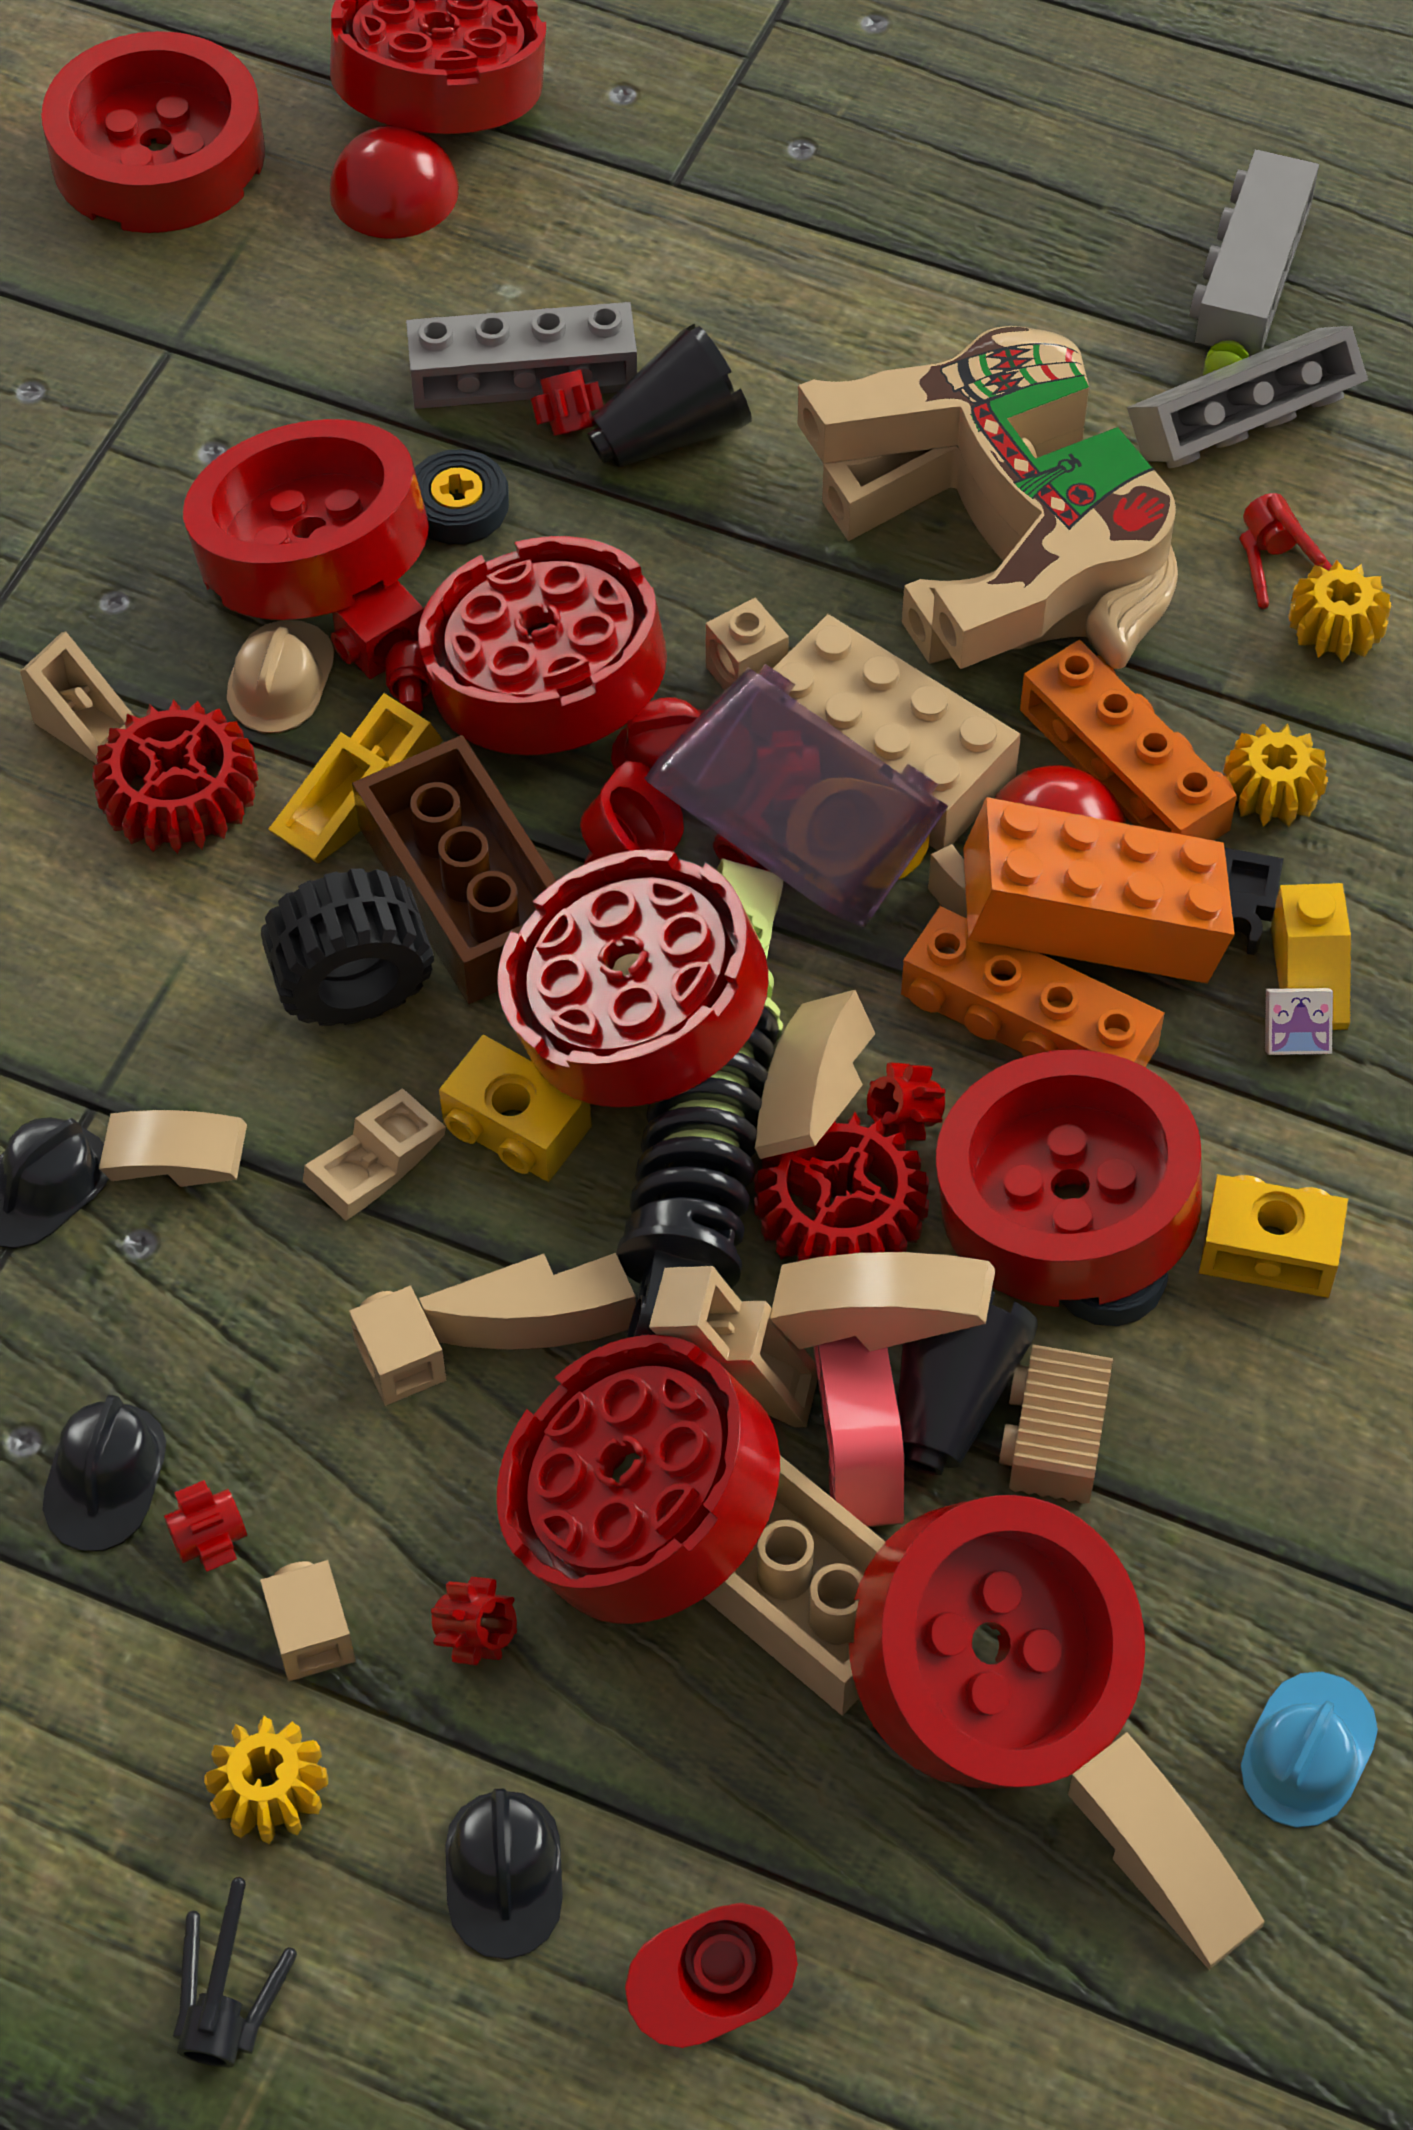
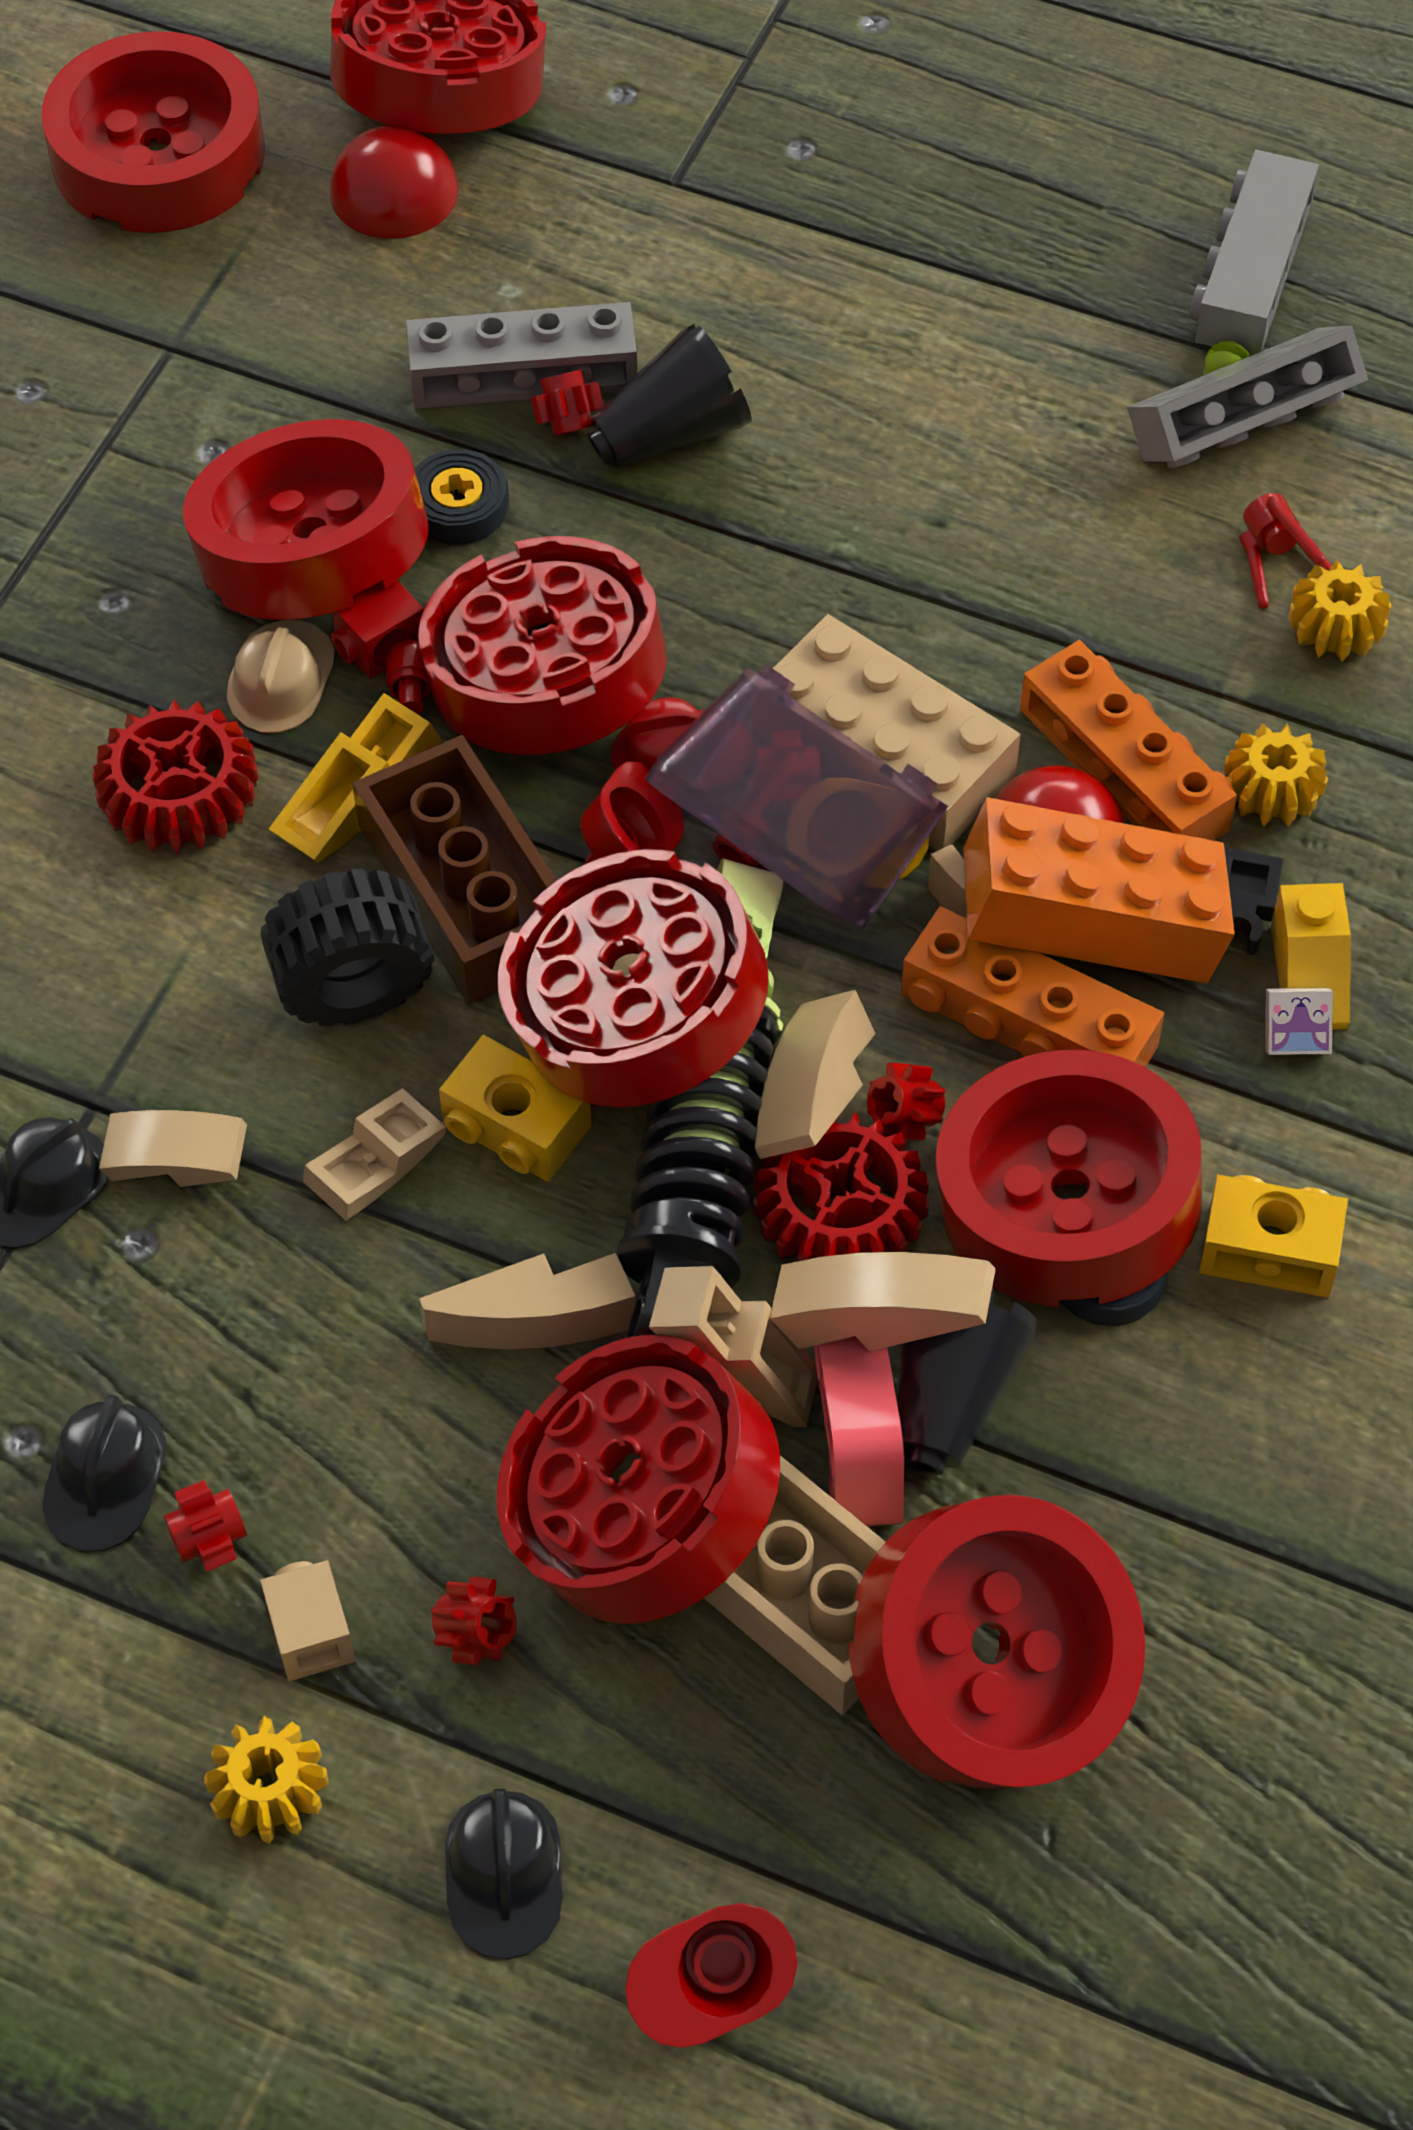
(72, 697): tan slope -> none
(213, 2027): black plant -> none
(397, 1344): tan brick -> none
(743, 640): tan brick -> none
(1059, 1423): tan brick -> none
(1069, 516): tan animal -> none
(1165, 1850): tan slope -> none
(1308, 1749): dark azure piece -> none

